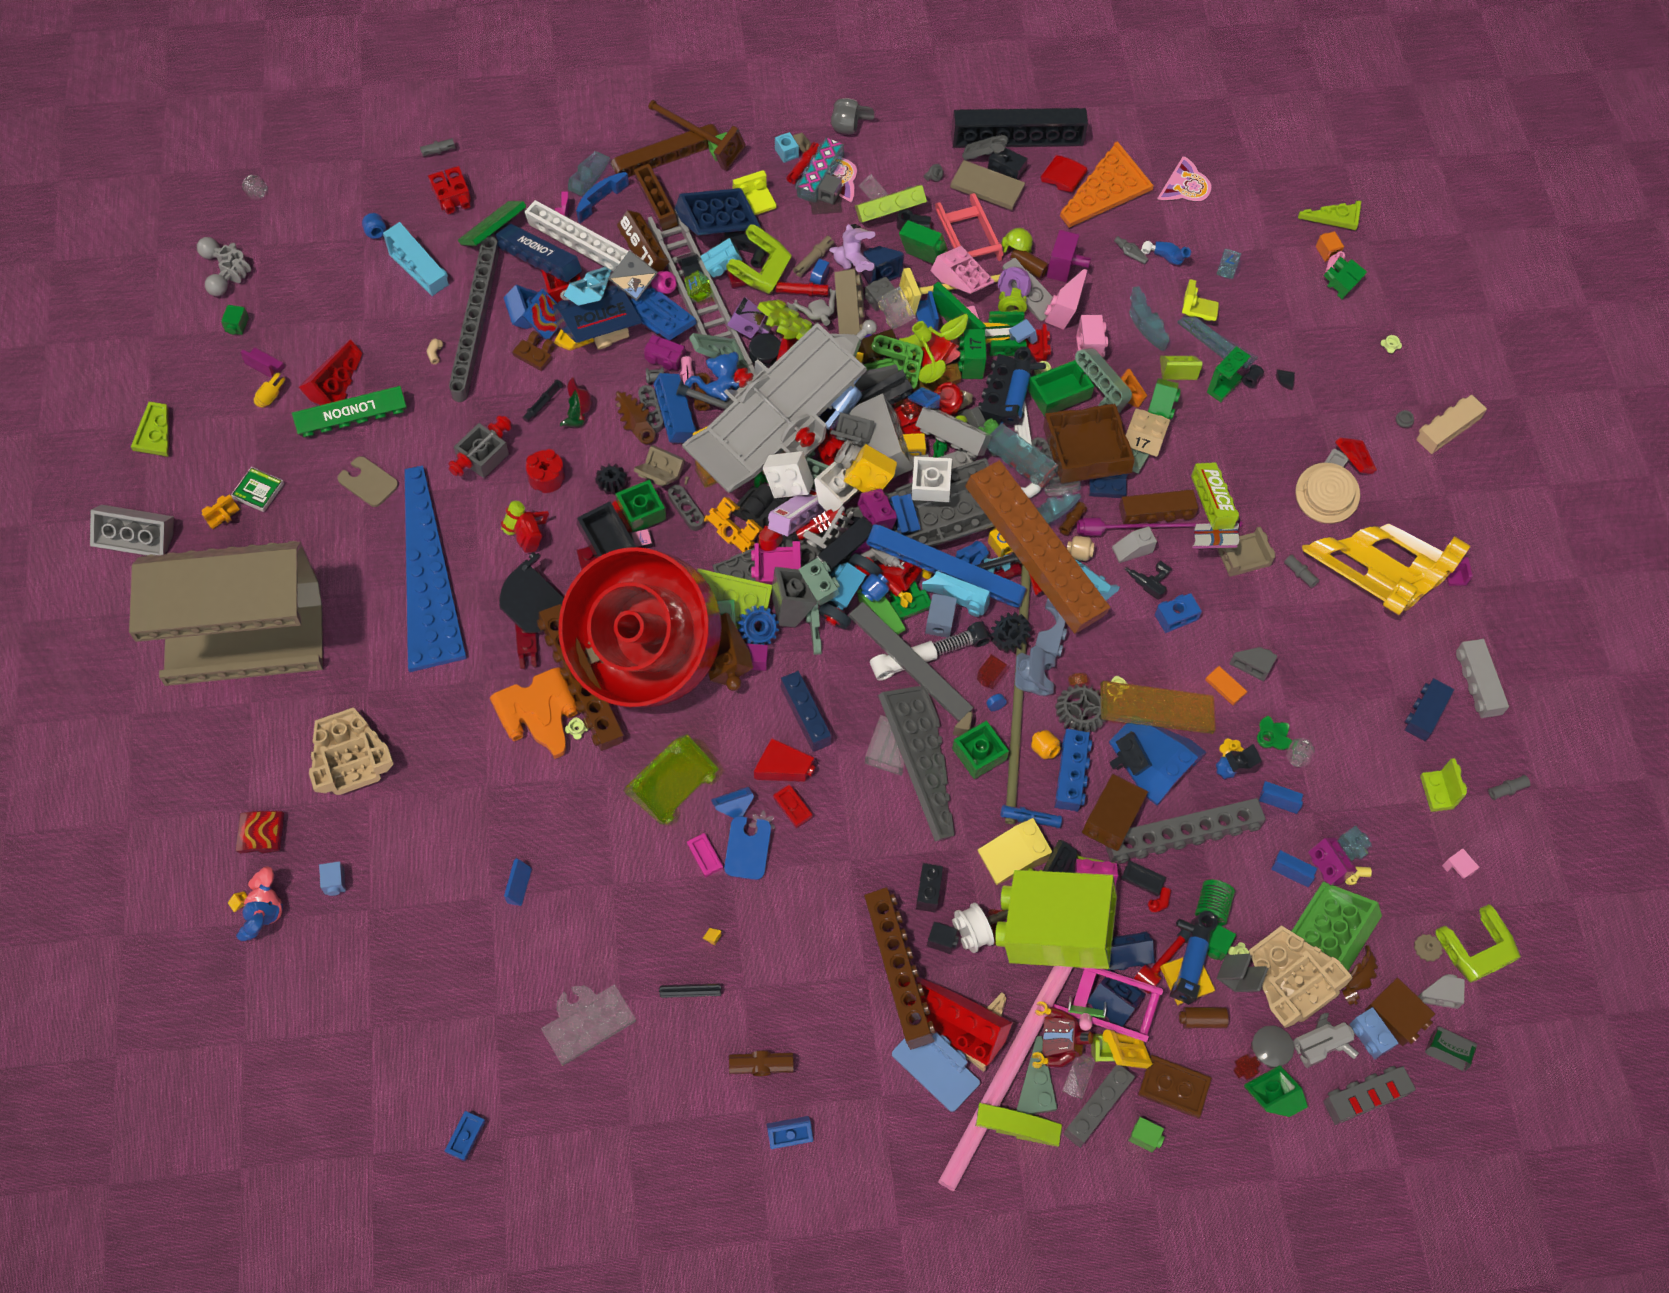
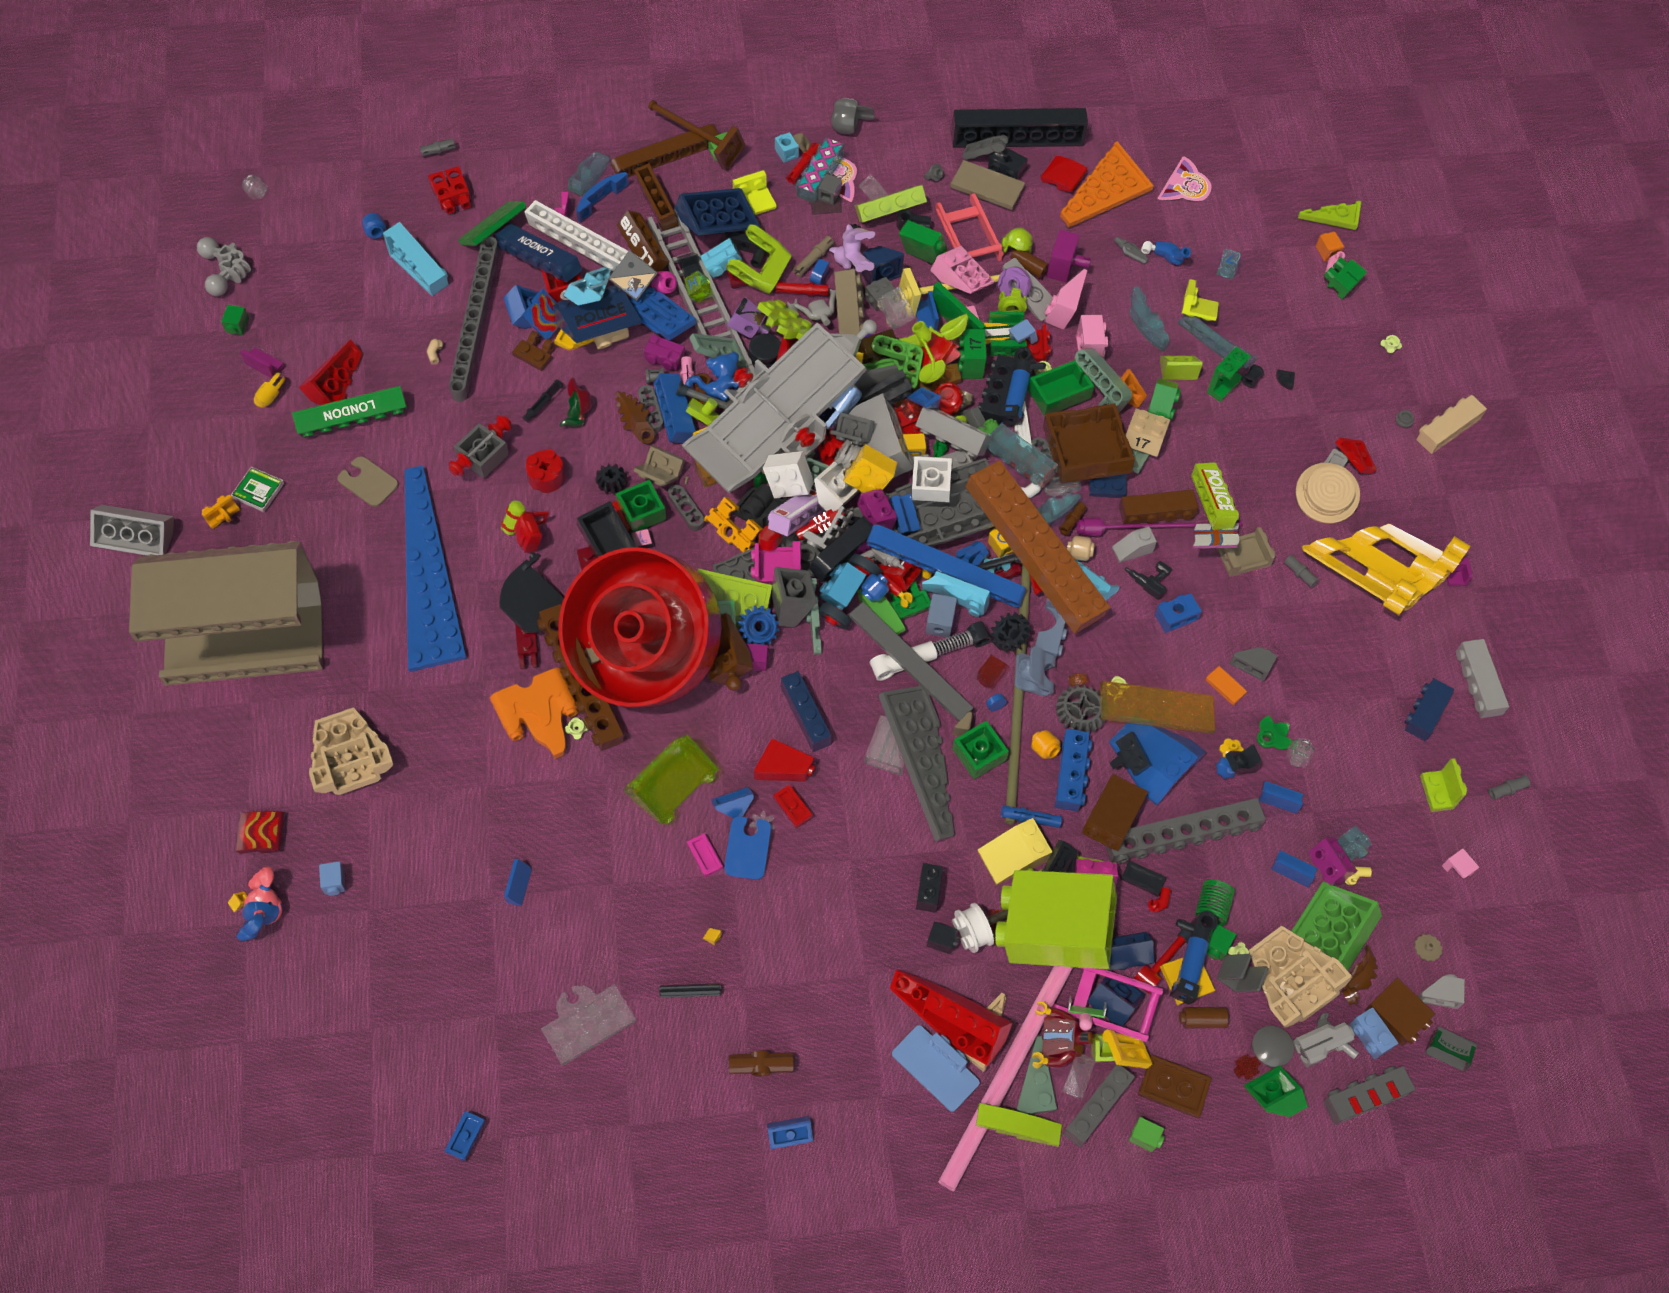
(153, 430): lime wing -> none
(704, 413): none -> lime tile
(819, 582): sand green brick -> none
(918, 1034): reddish brown brick -> none
(1487, 961): lime connector -> none

